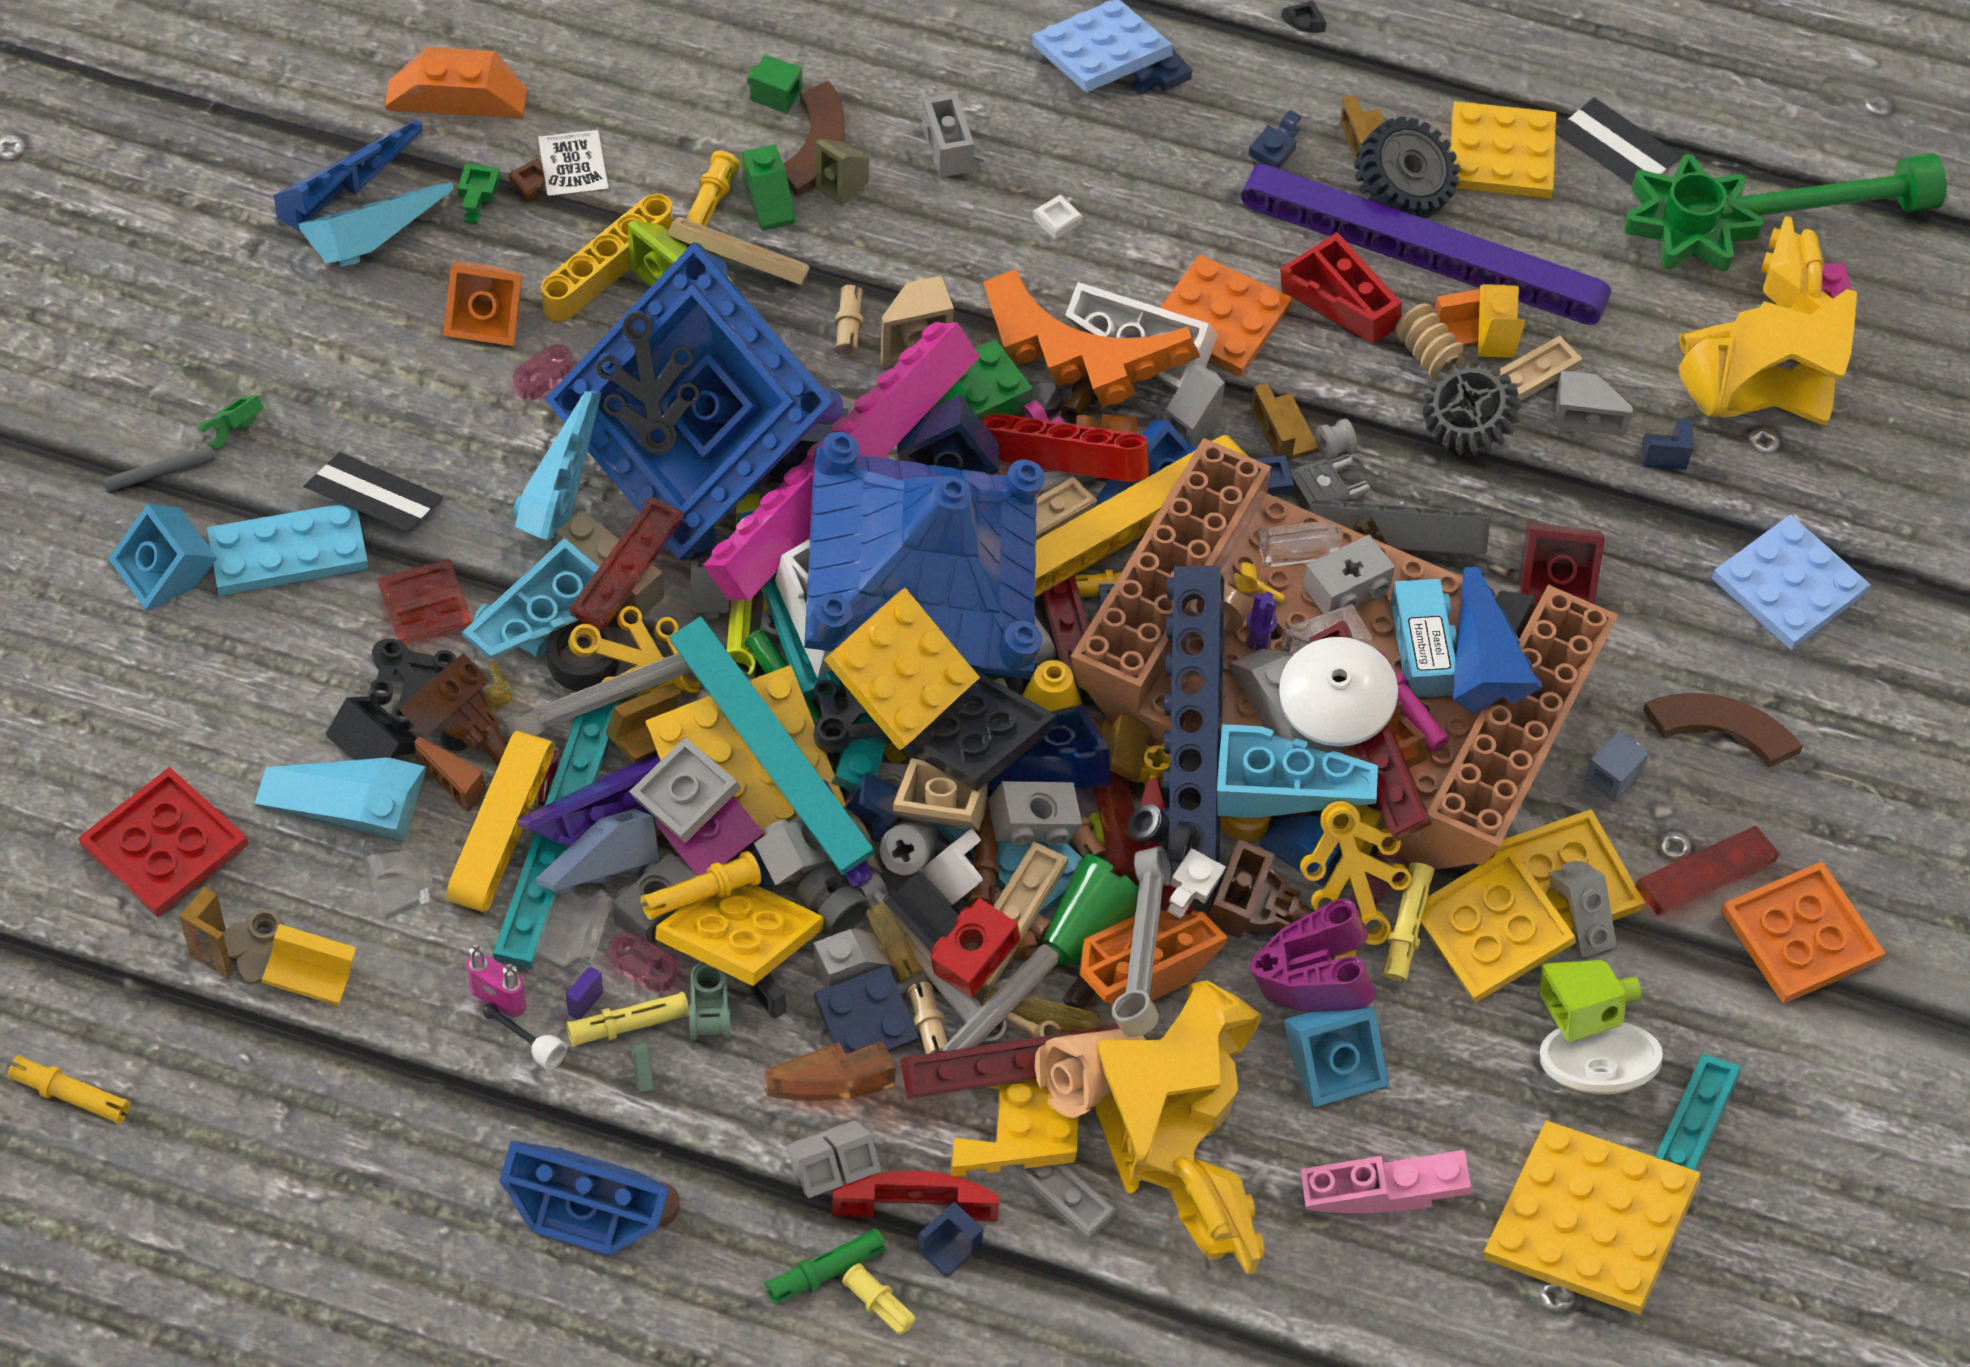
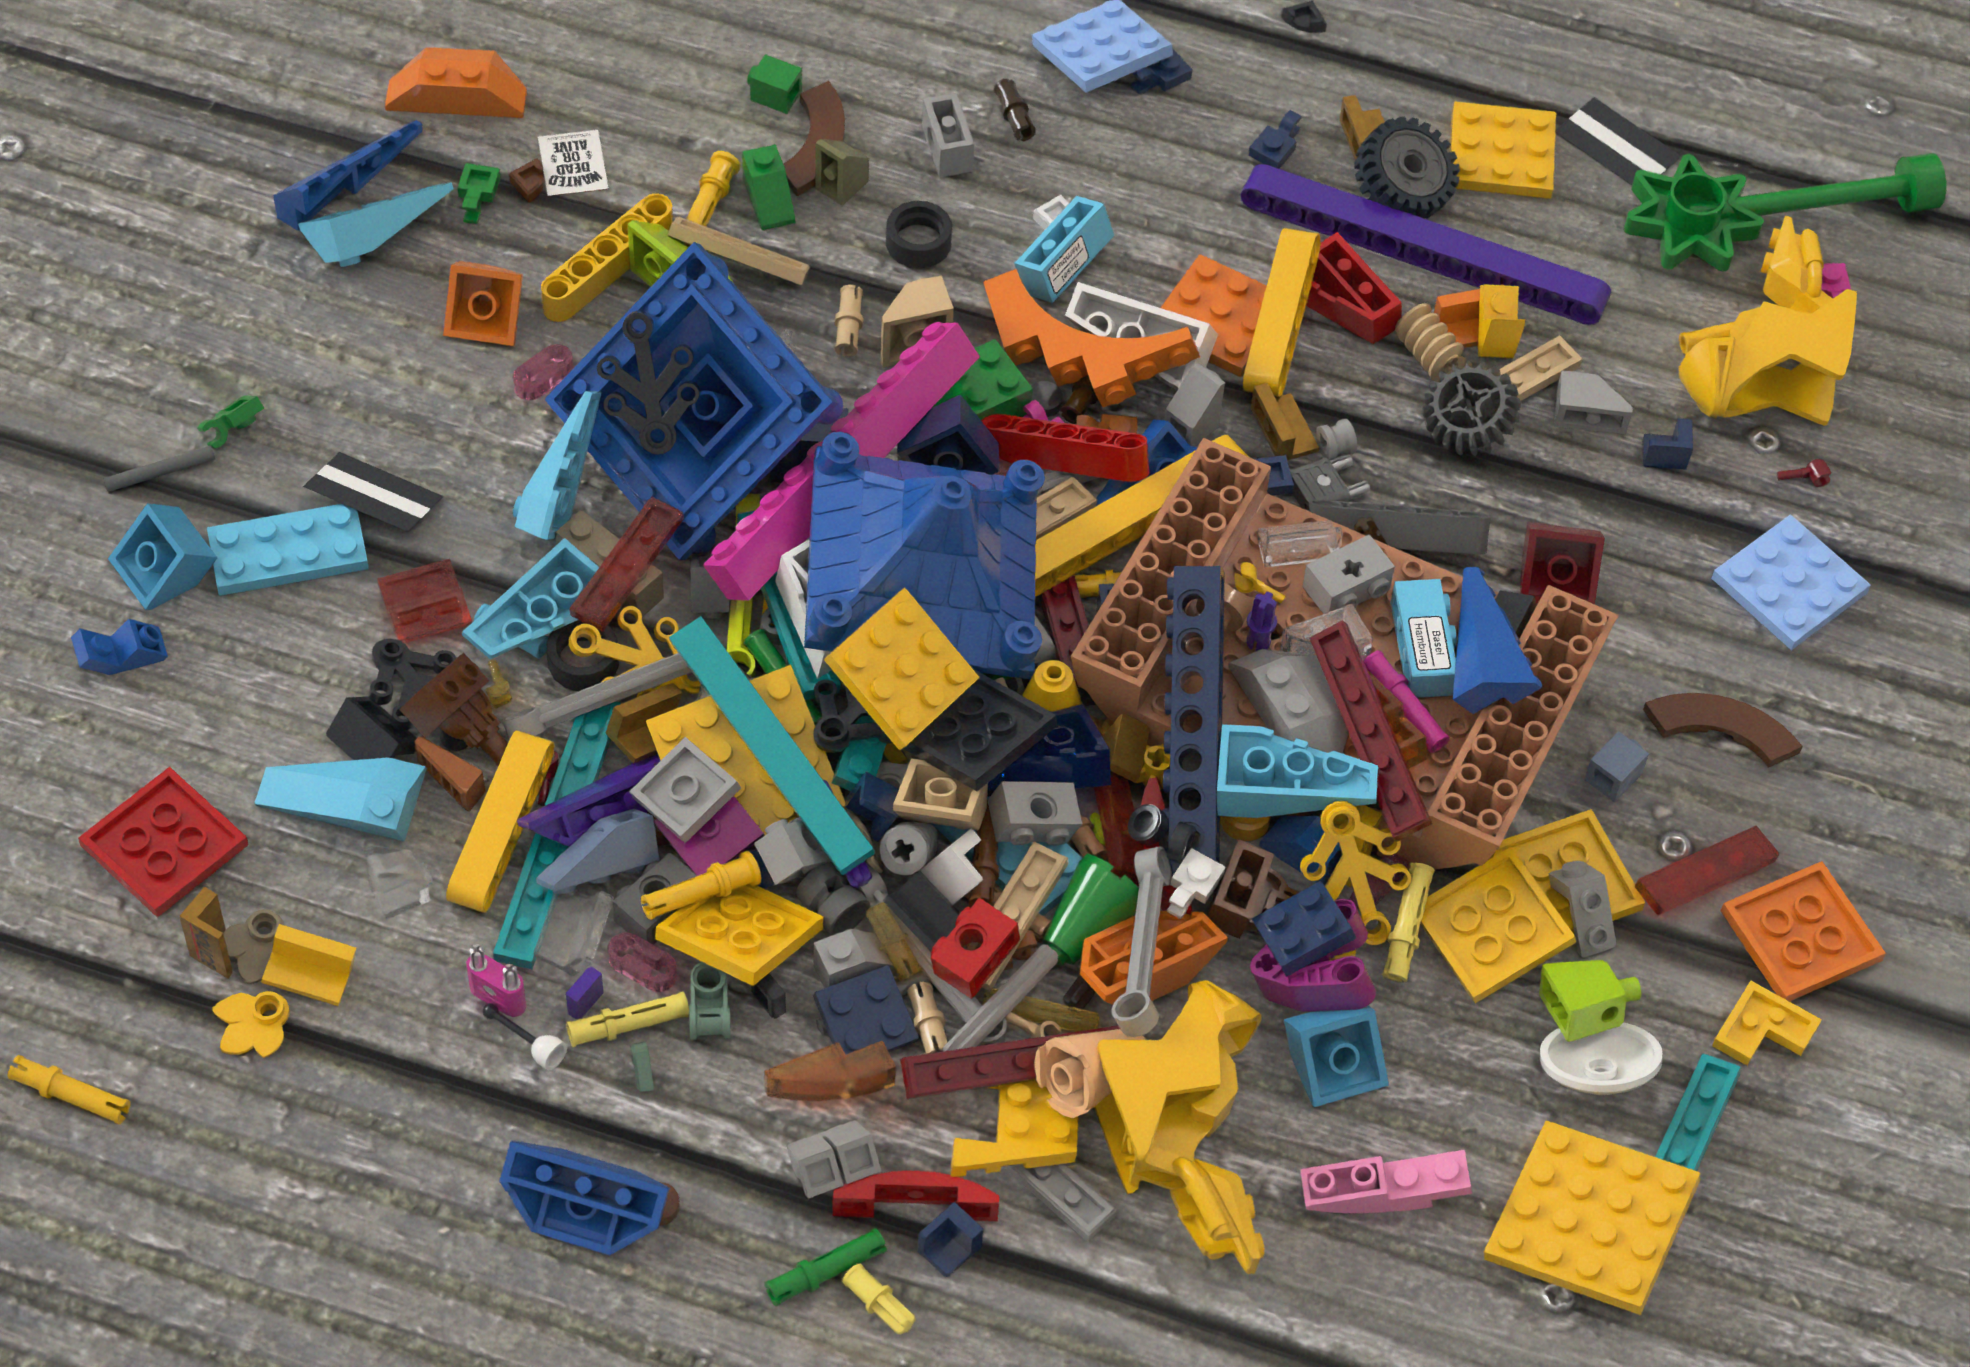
(128, 648): none -> blue slope
(248, 1027): none -> yellow plate
(918, 214): none -> black tyre
(1014, 109): none -> dark brown pin
(1064, 248): none -> medium azure brick
(1282, 310): none -> yellow beam
(1304, 928): none -> dark blue plate
(1333, 710): white dish -> none
(1763, 1015): none -> yellow plate
(1816, 470): none -> dark red hand

